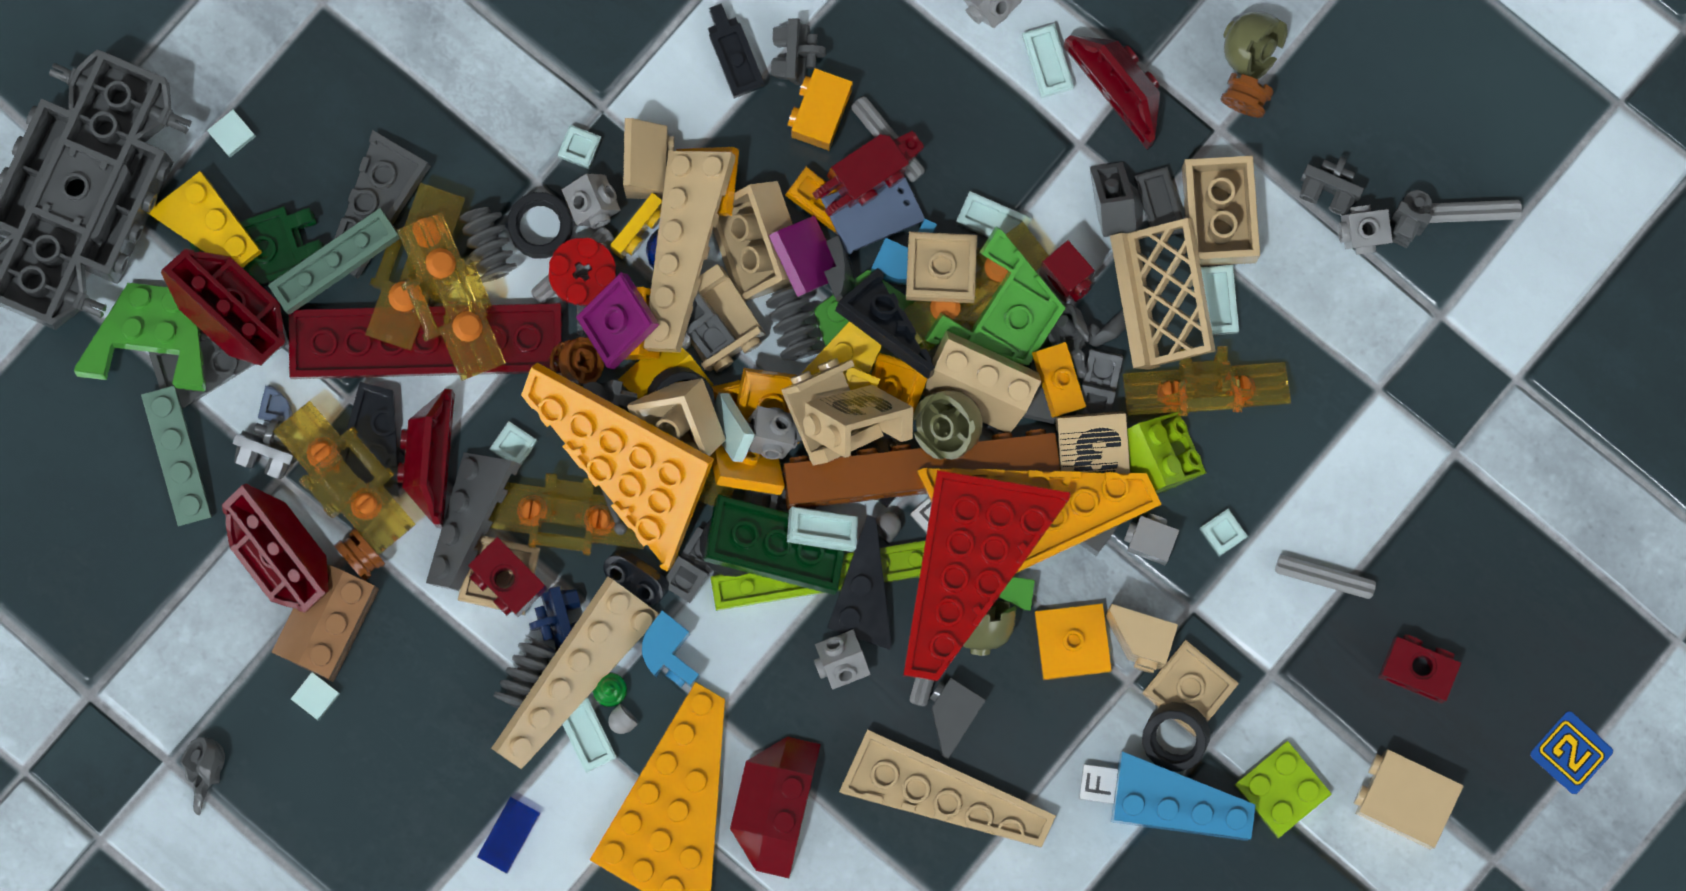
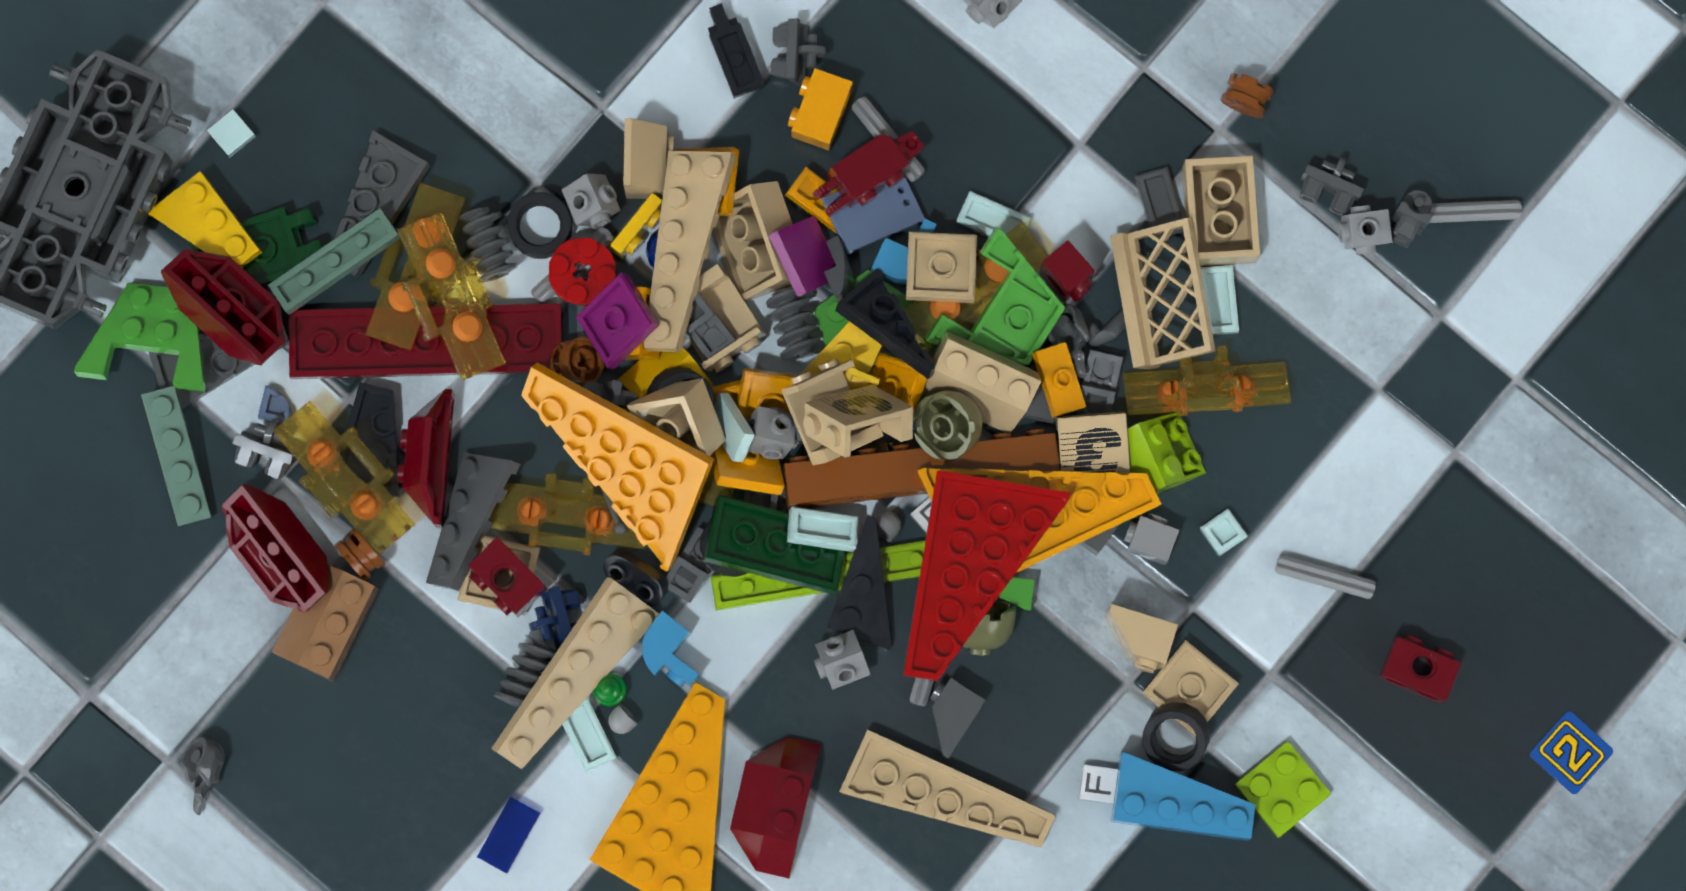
(315, 696): light aqua tile -> none
(513, 444): light aqua tile -> none
(579, 147): light aqua tile -> none
(1047, 61): light aqua tile -> none
(1072, 641): light orange plate -> none
(1113, 199): dark grey slope -> none
(1120, 81): dark red wedge -> none
(1252, 42): olive cylinder -> none
(1407, 798): tan brick -> none

